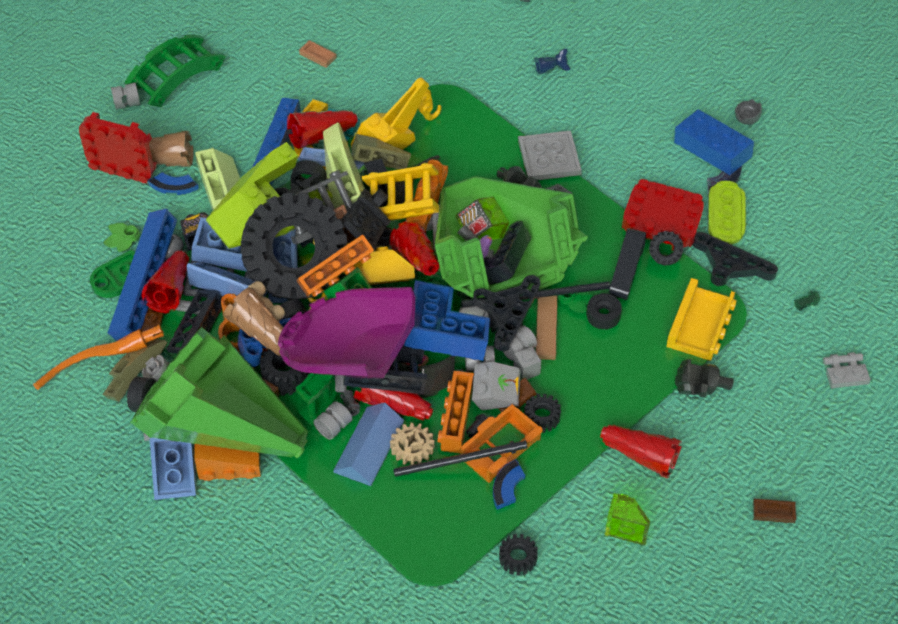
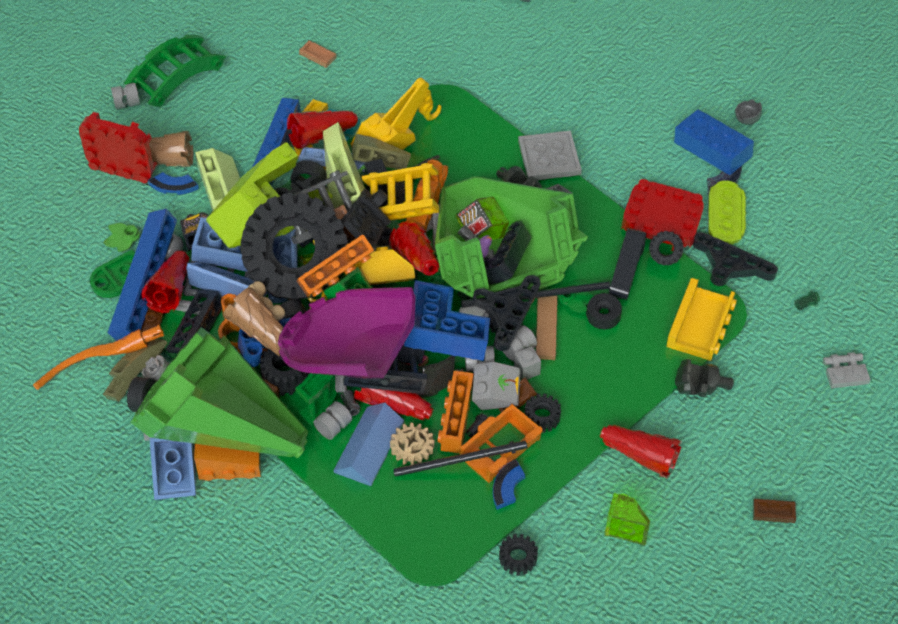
(544, 64): dark blue animal -> none

